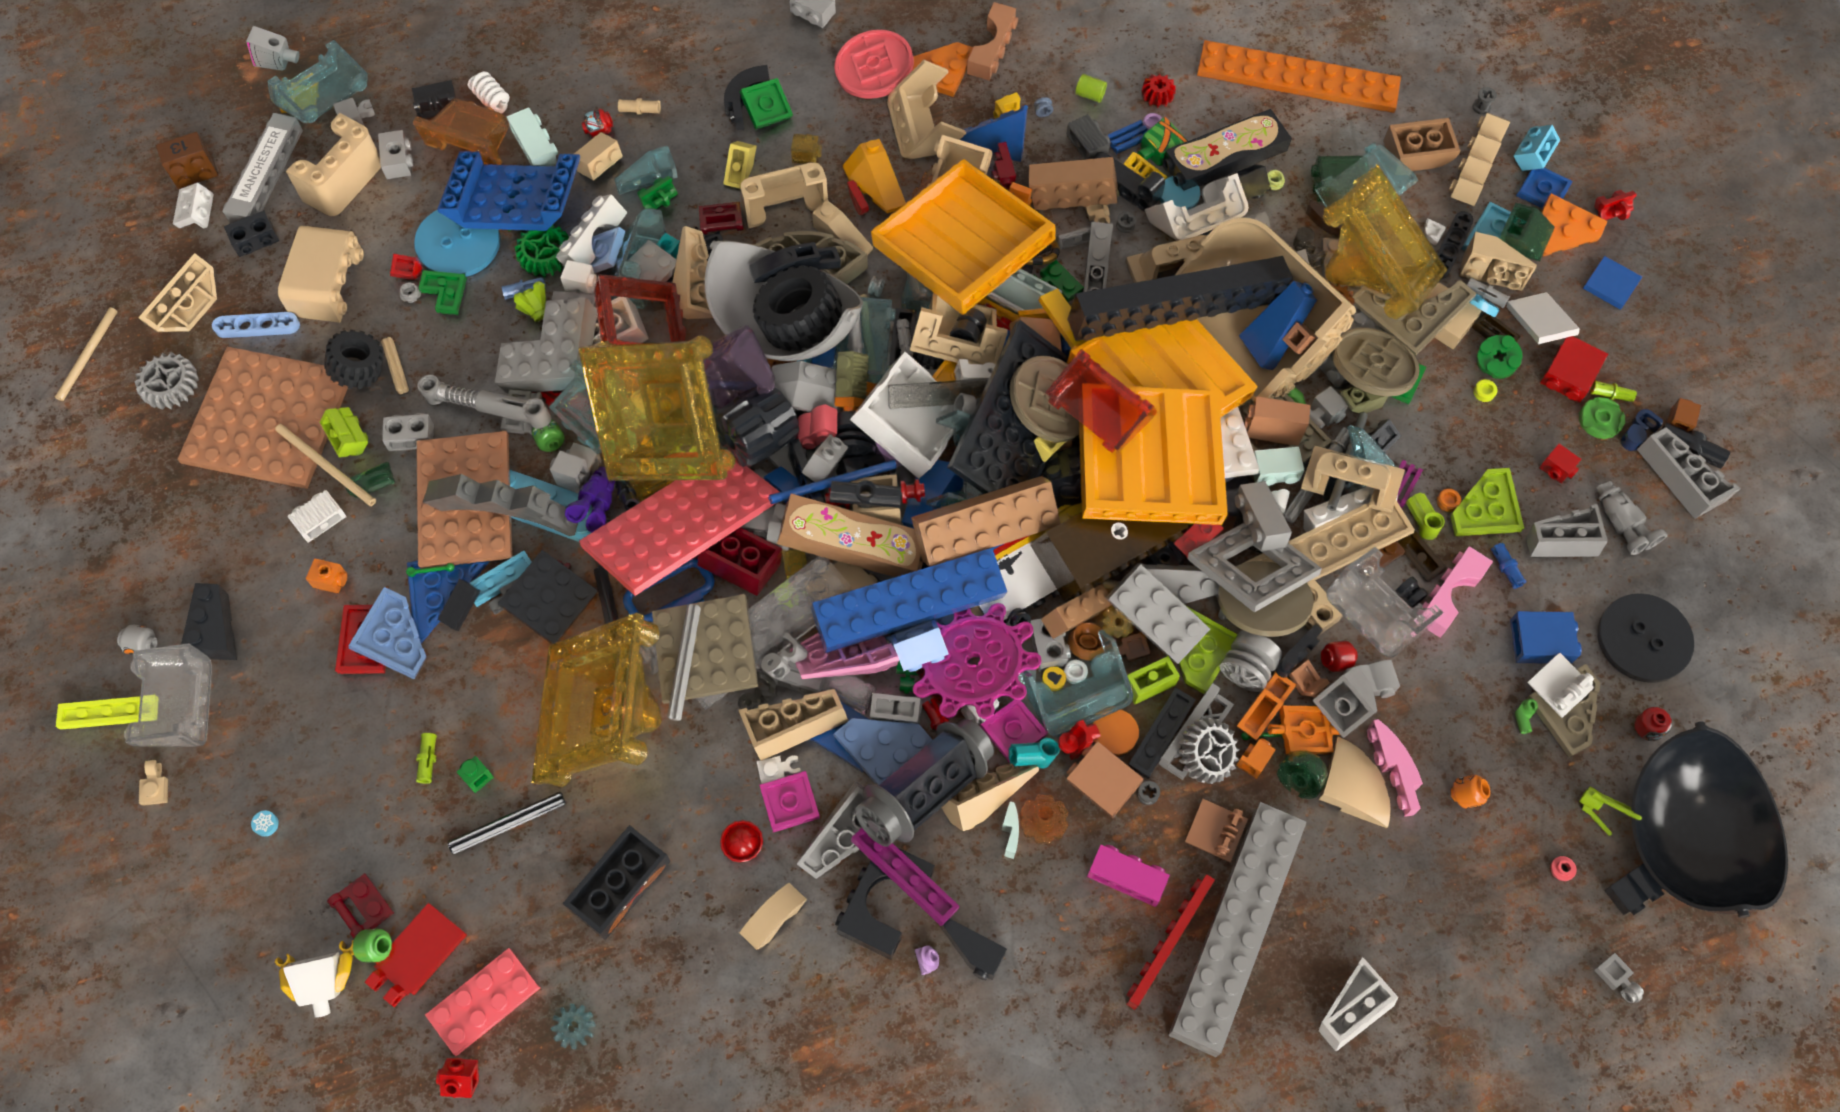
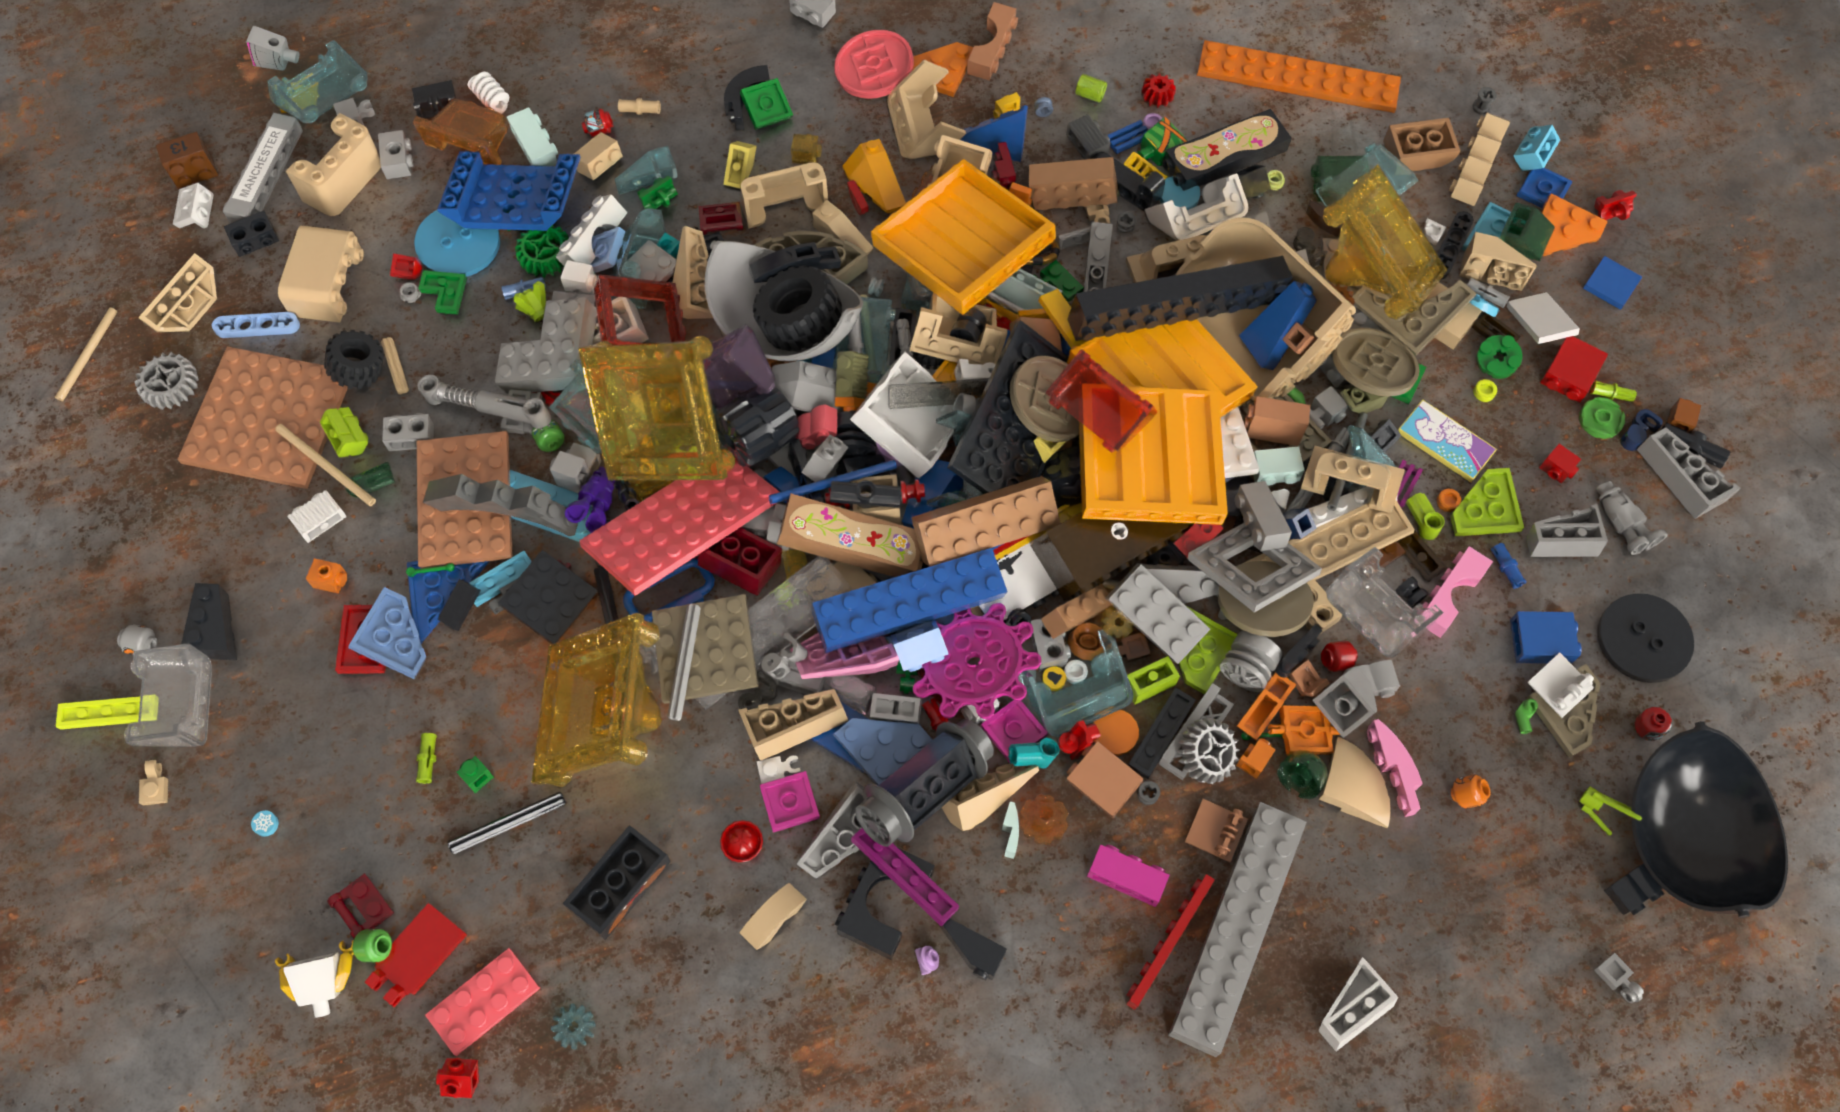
(1299, 522): none -> dark blue brick
(1447, 441): none -> tile
(1558, 873): coral plate -> none

